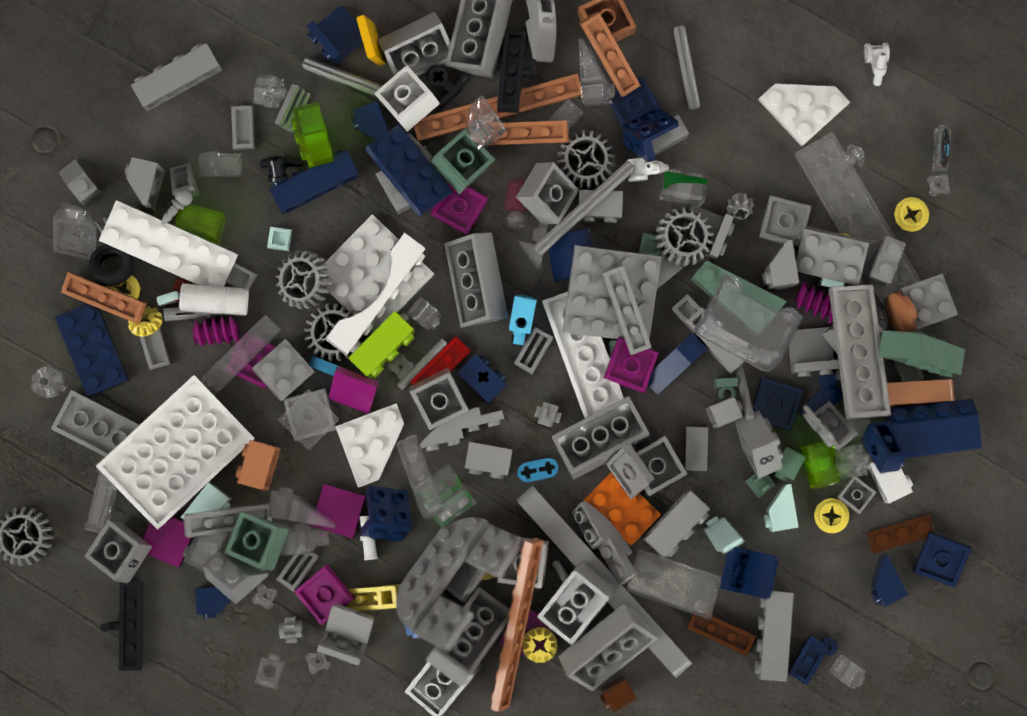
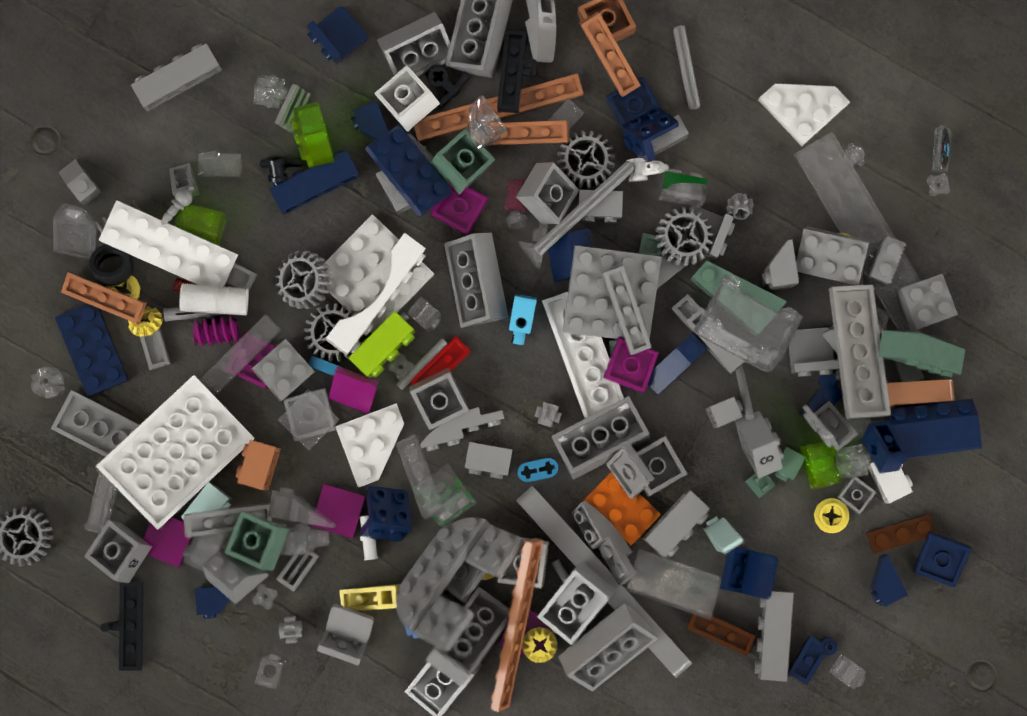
(146, 180): light grey slope -> none
(168, 299): light aqua tile -> none
(243, 127): light grey tile -> none
(279, 239): light aqua tile -> none
(315, 667): clear plate -> none
(322, 592): magenta tile -> none
(340, 76): light grey axle -> none
(369, 38): yellow tile -> none
(470, 374): dark blue brick -> none
(542, 334): light grey tile -> none
(595, 85): clear slope -> none
(617, 694): reddish brown brick -> none
(696, 448): light grey tile -> none
(726, 384): sand green tile -> none
(777, 403): dark blue tile -> none
(781, 511): light aqua slope -> none
(784, 220): light grey tile -> none
(814, 301): magenta piece -> none
(830, 283): light aqua tile -> none
(877, 56): white piece -> none
(901, 312): nougat tile -> none
(913, 204): light yellow gear -> none

